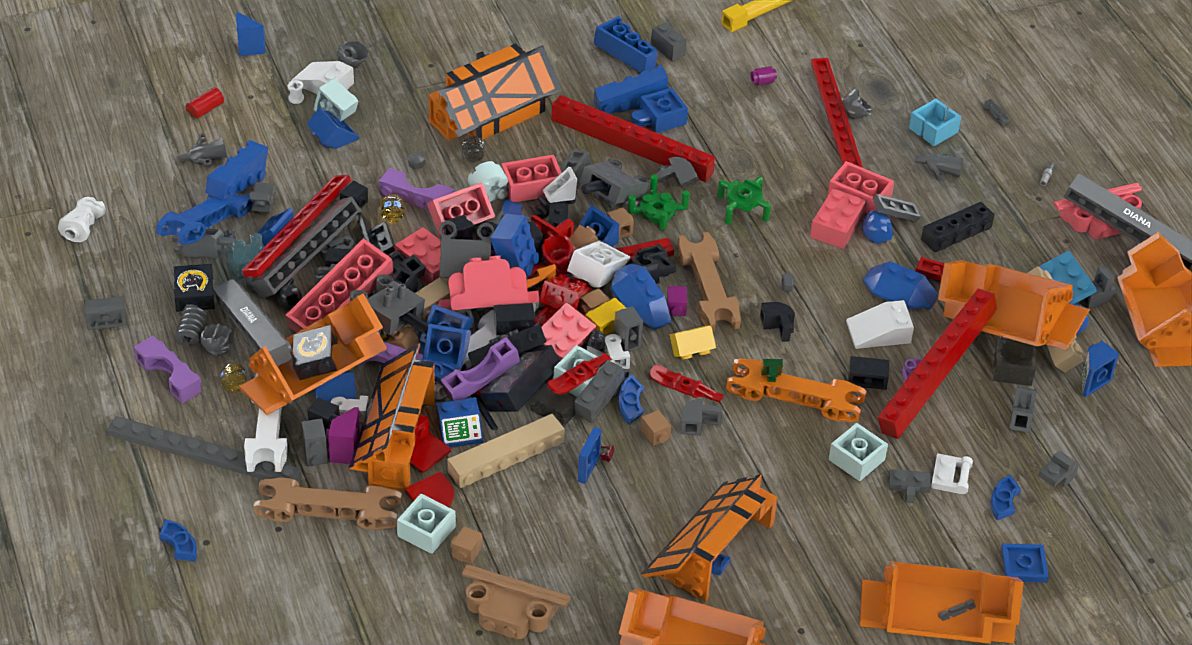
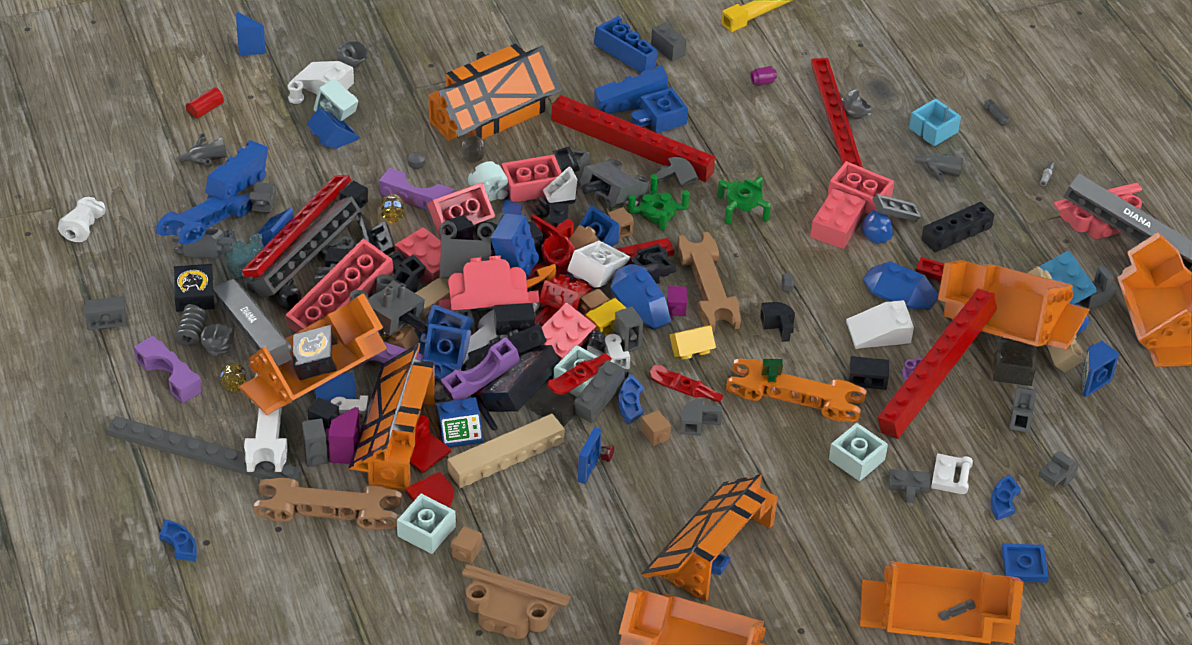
(565, 159): none -> black tile

